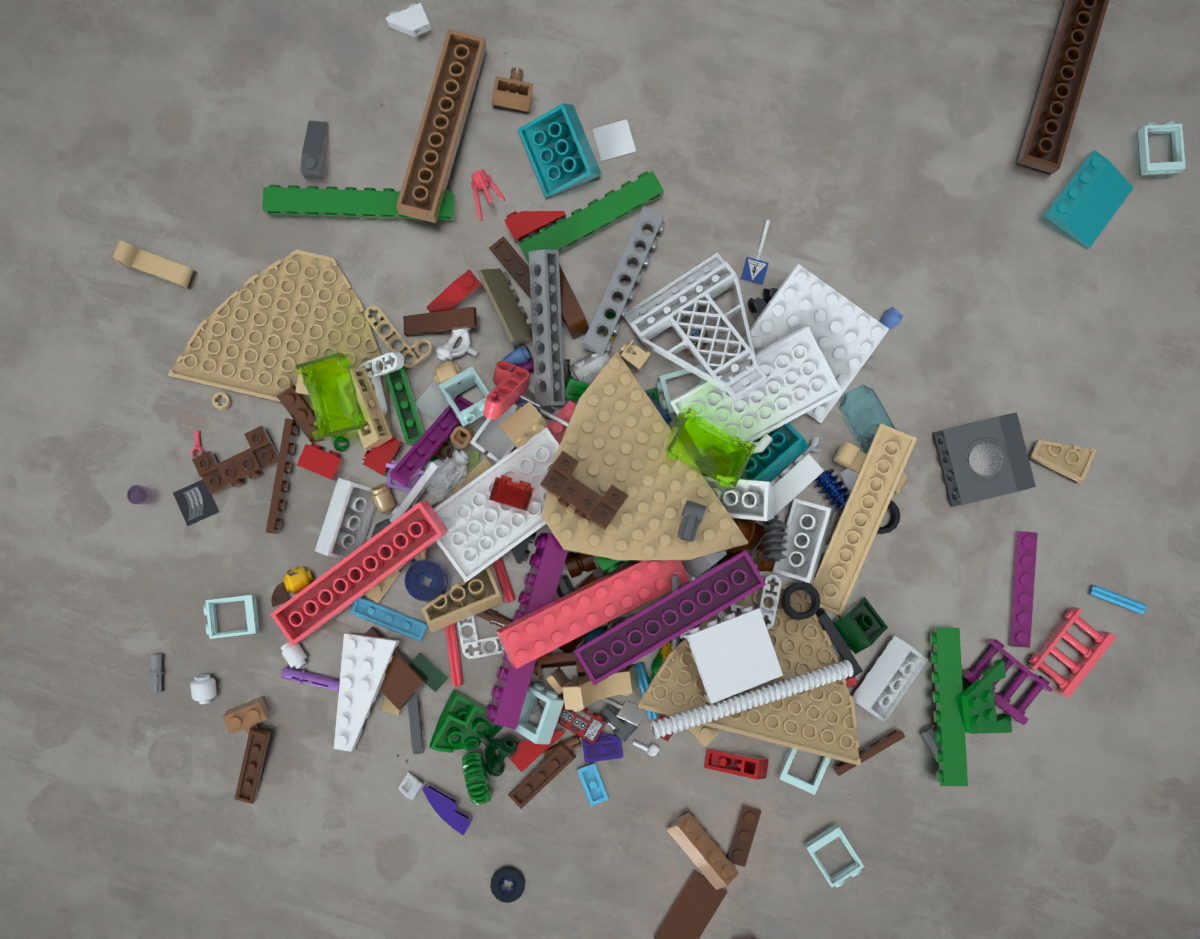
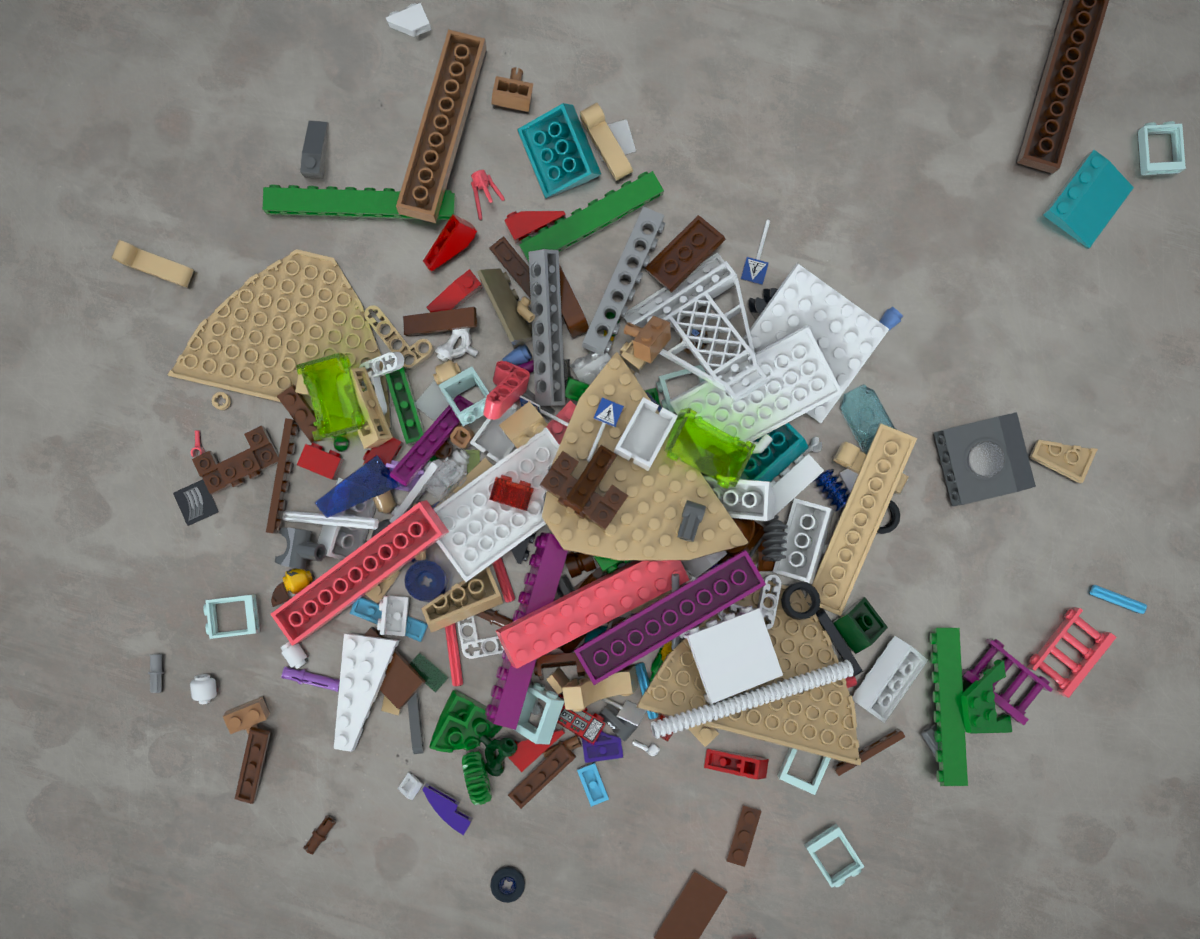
(140, 495): clear purple brick -> none
(299, 549): none -> dark grey connector
(319, 835): none -> reddish brown pin
(335, 520): none -> white axle
(363, 484): none -> clear blue wing
(394, 615): none -> white bracket
(451, 241): none -> red slope
(523, 309): none -> tan arm
(590, 479): none -> reddish brown tile
(605, 142): none -> tan beam
(607, 413): none -> piece
(645, 434): none -> white piece
(650, 338): none -> medium nougat brick
(685, 253): none -> reddish brown plate
(702, 851): medium nougat brick -> none
(1023, 589): magenta plate -> none

